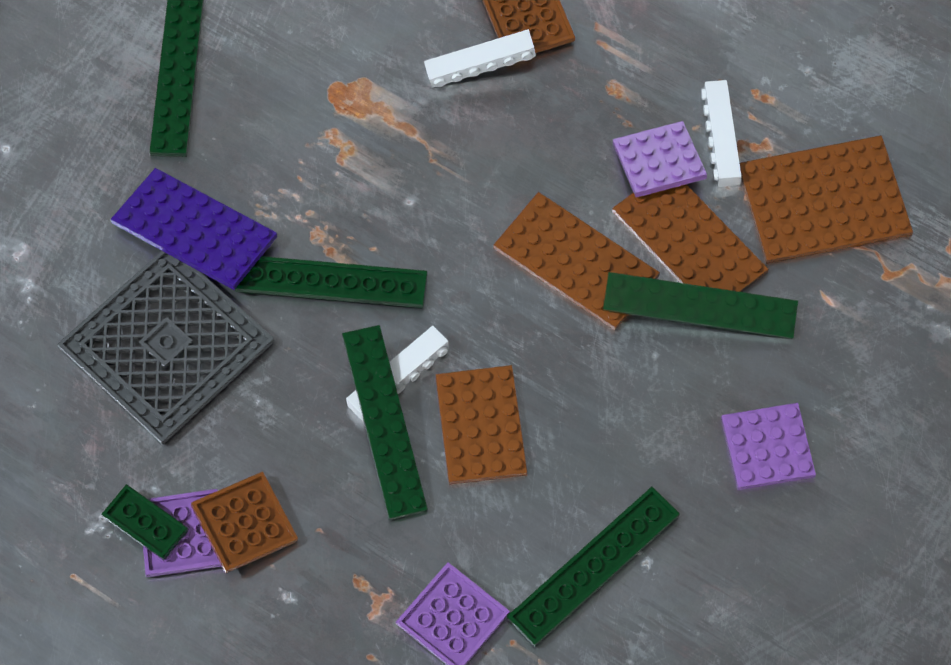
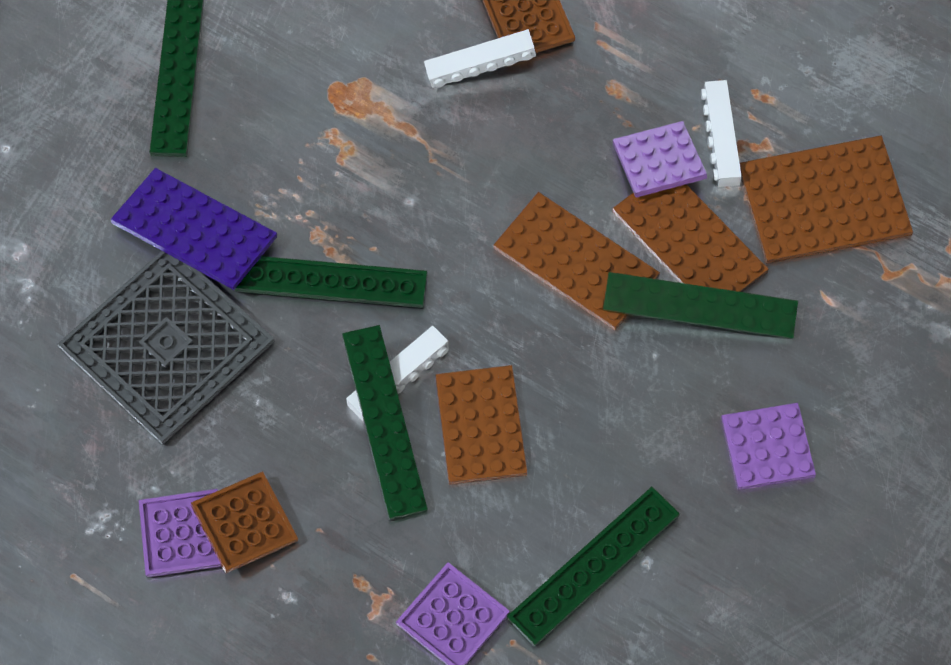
(145, 522): dark green tile -> none

